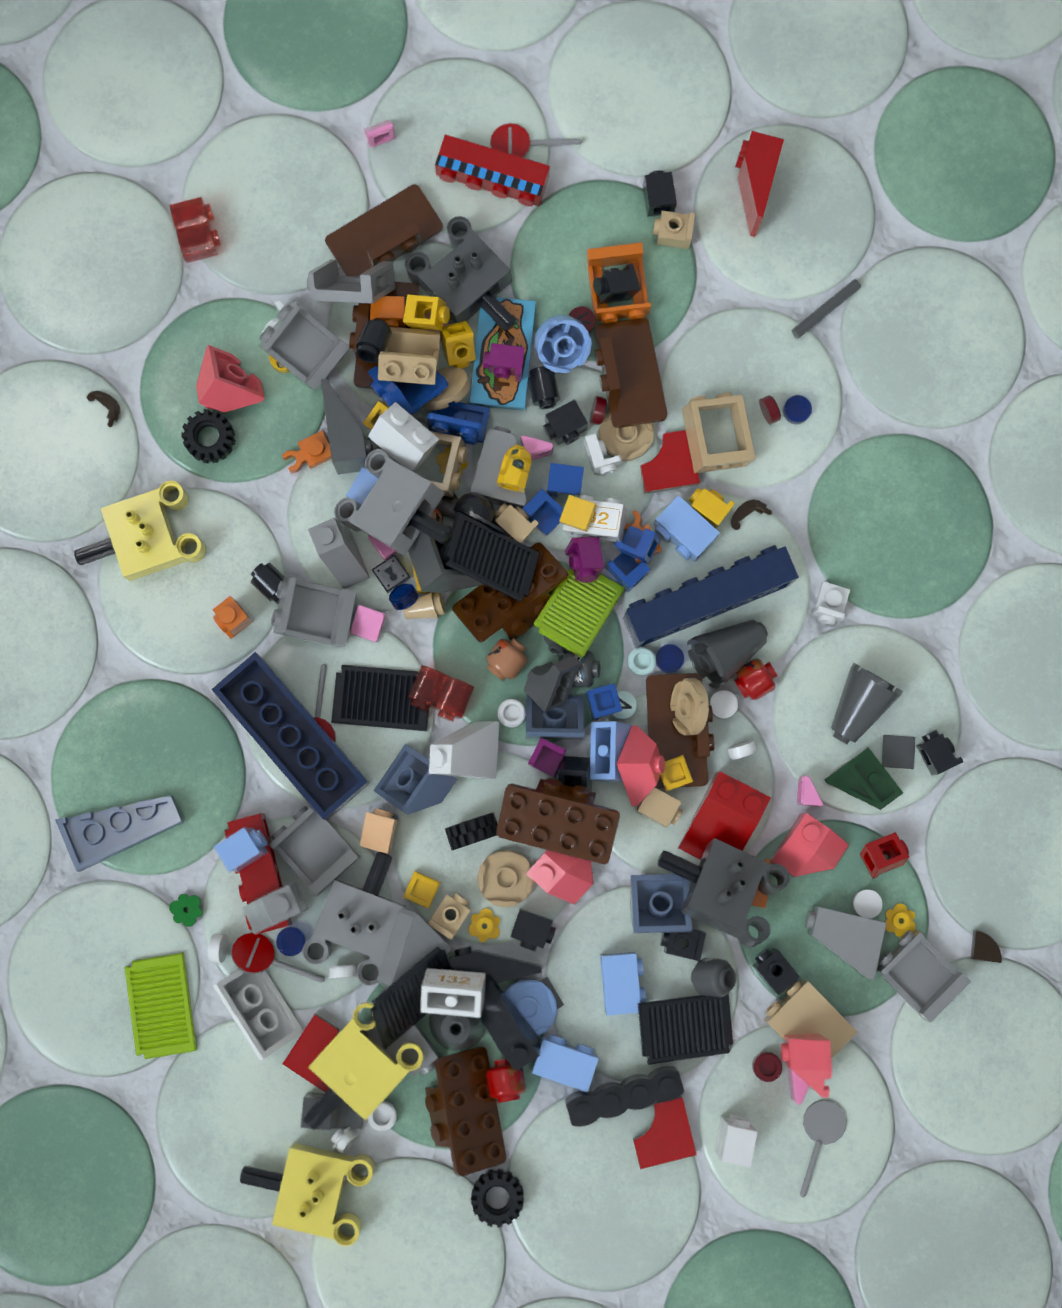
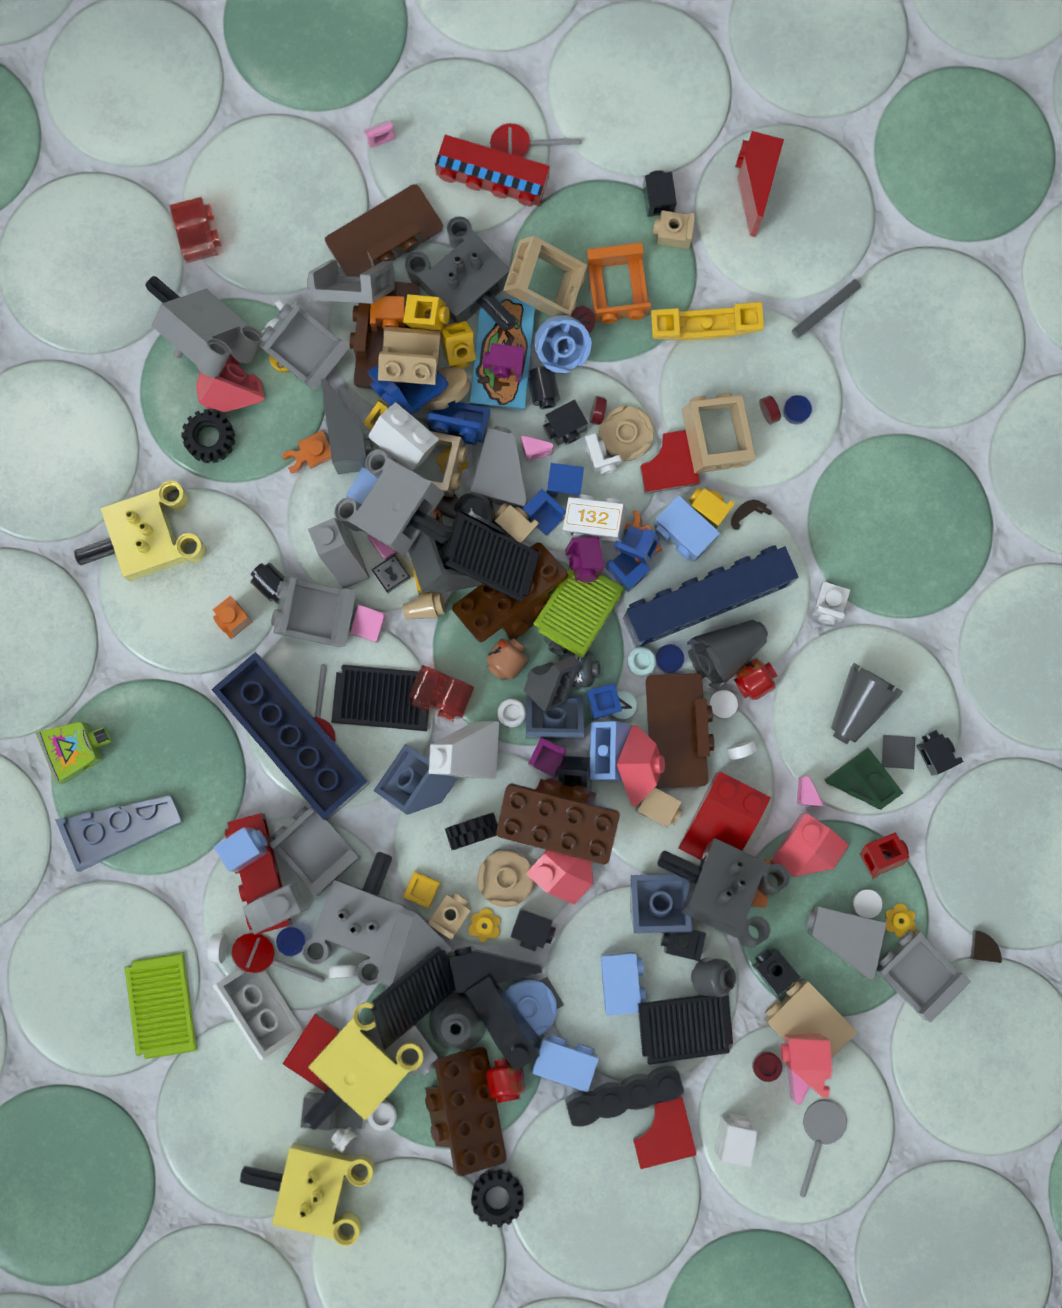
(72, 749): none -> lime torso
(108, 402): dark brown piece -> none
(178, 909): green plant -> none
(203, 328): none -> light grey piece
(373, 340): black brick -> none
(378, 831): light nougat slope -> none
(403, 596): clear blue tile -> none
(453, 992): white brick -> none
(515, 469): yellow rock -> none
(522, 269): none -> tan window
(578, 513): yellow tile -> none
(616, 285): black brick -> none
(630, 372): reddish brown bracket -> none
(675, 773): yellow tile -> none
(690, 706): tan tile -> none
(708, 323): none -> yellow slope

